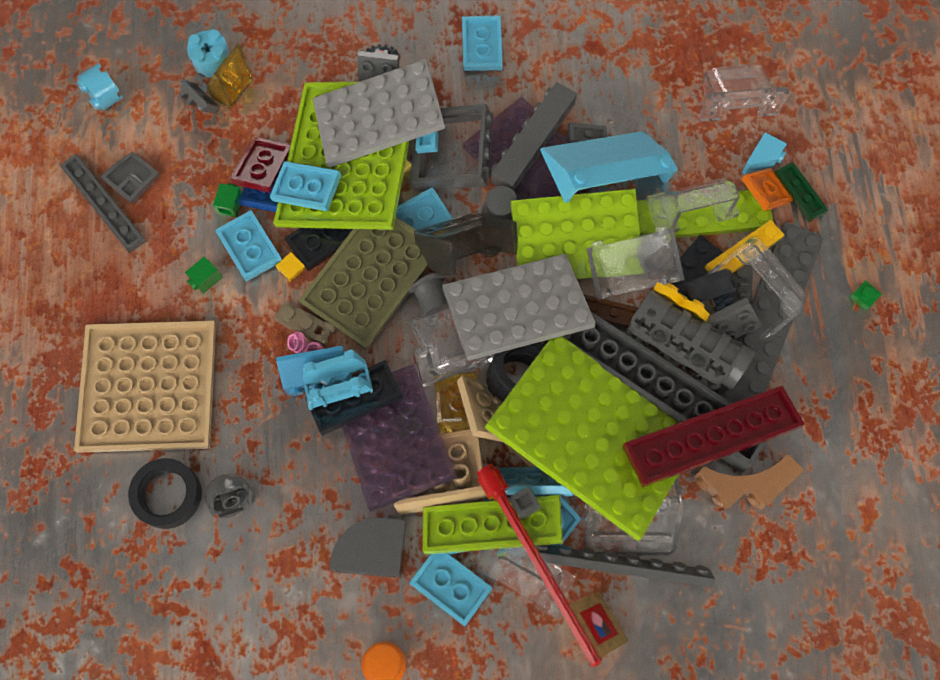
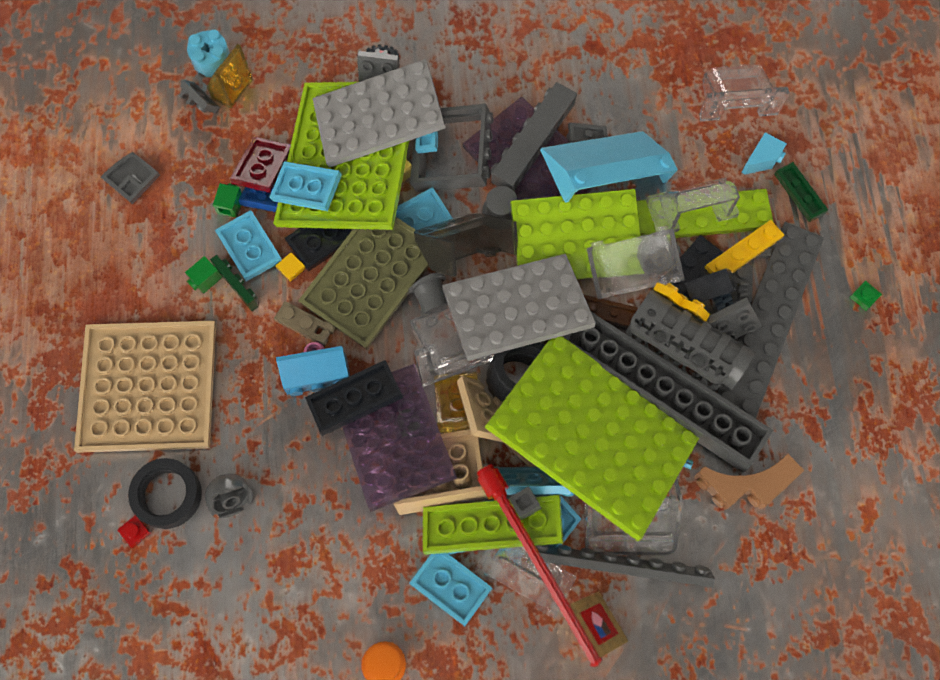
(99, 87): medium azure brick -> none
(103, 203): dark grey tile -> none
(134, 531): none -> red plate
(235, 282): none -> dark green plate
(297, 342): bright pink plate -> none
(332, 372): medium azure piece -> none
(371, 548): dark grey brick -> none
(482, 43): medium azure plate -> none
(712, 436): dark red plate -> none
(767, 189): orange tile -> none
(792, 295): clear windscreen -> none

